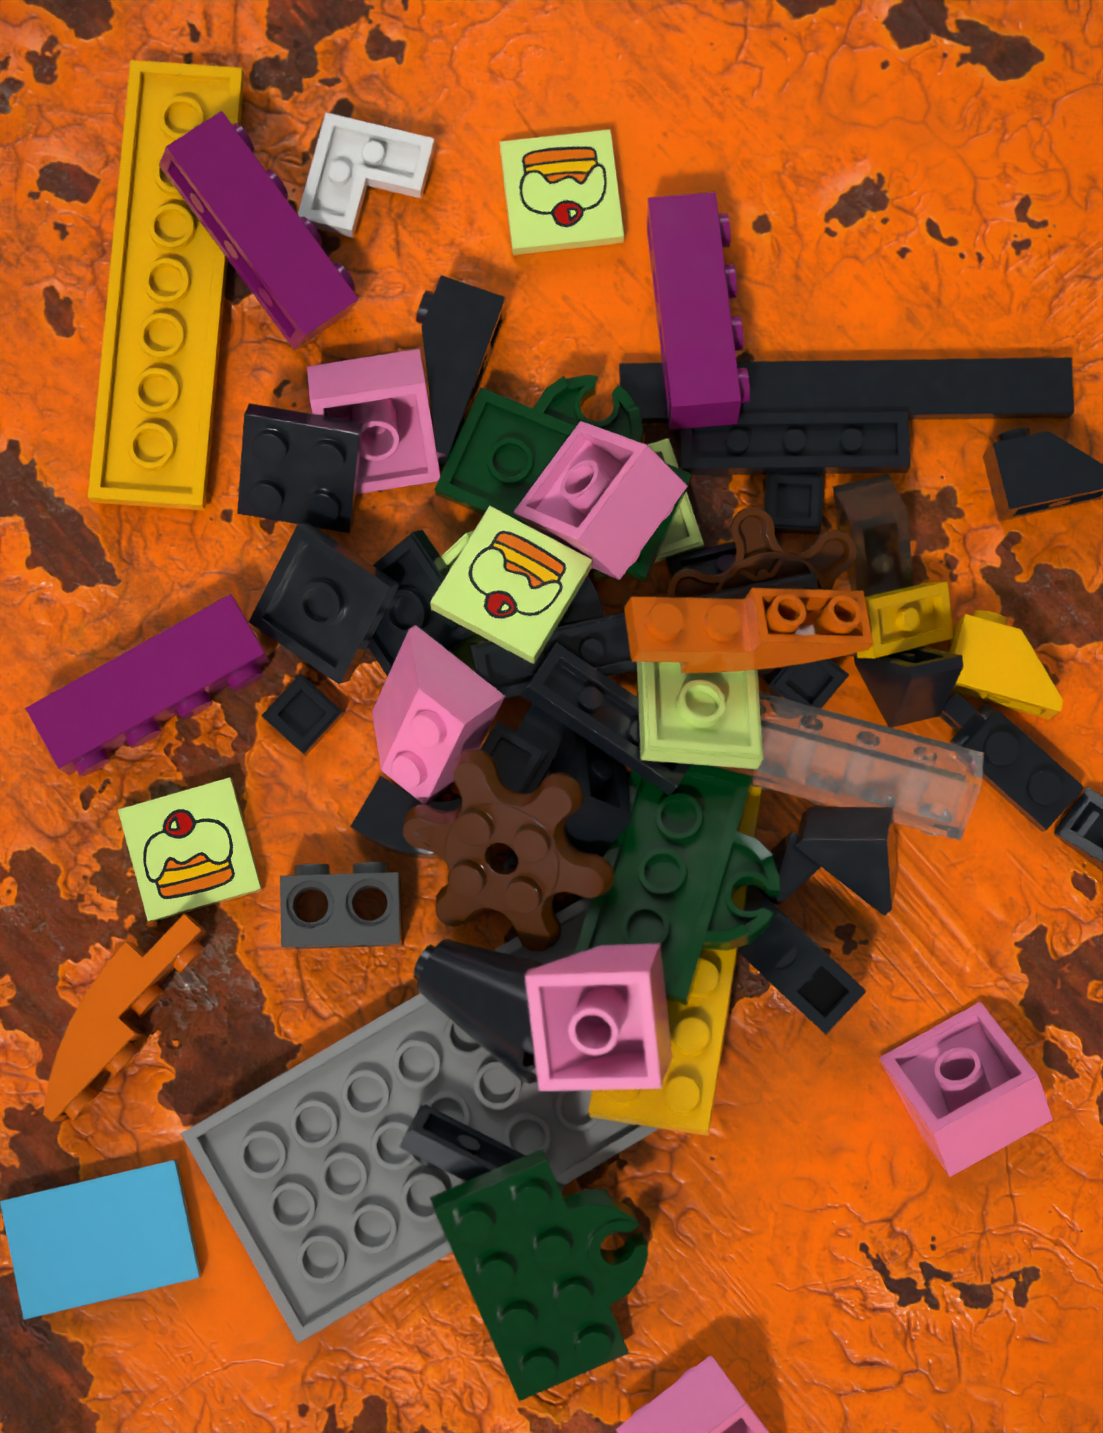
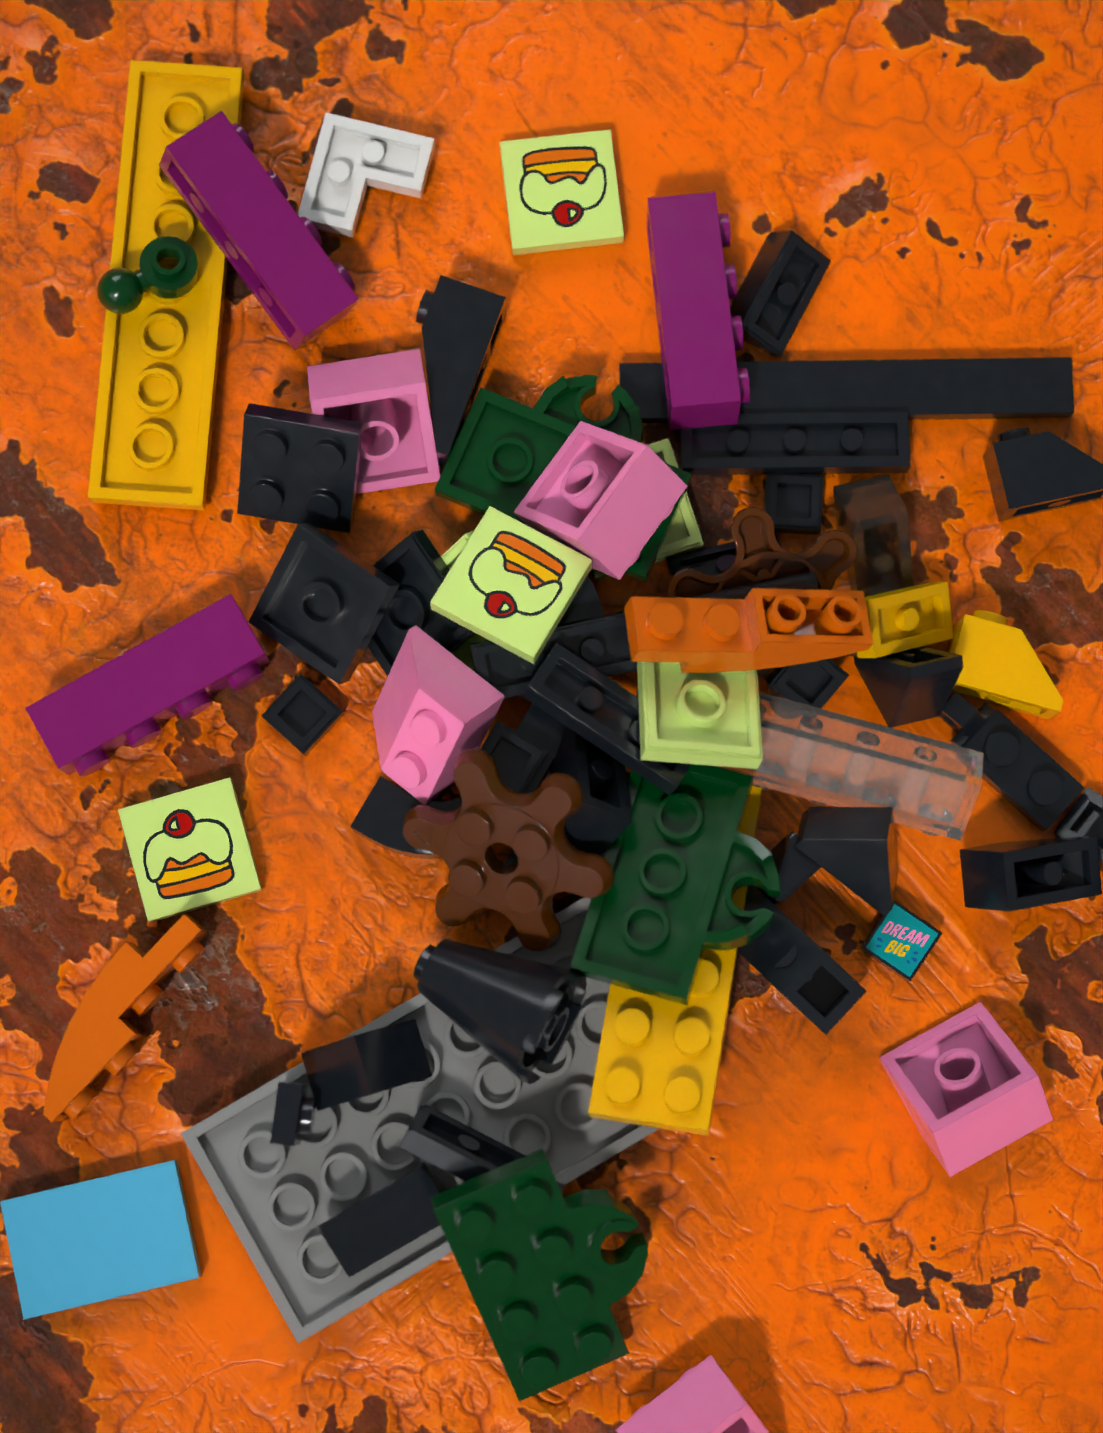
(123, 289): none -> dark green plate
(292, 1114): none -> black plate
(341, 924): dark grey brick -> none
(366, 1064): none -> black slope
(382, 1221): none -> black slope
(600, 1019): bright pink slope -> none
(778, 290): none -> black slope
(901, 941): none -> tile
(1030, 873): none -> black slope

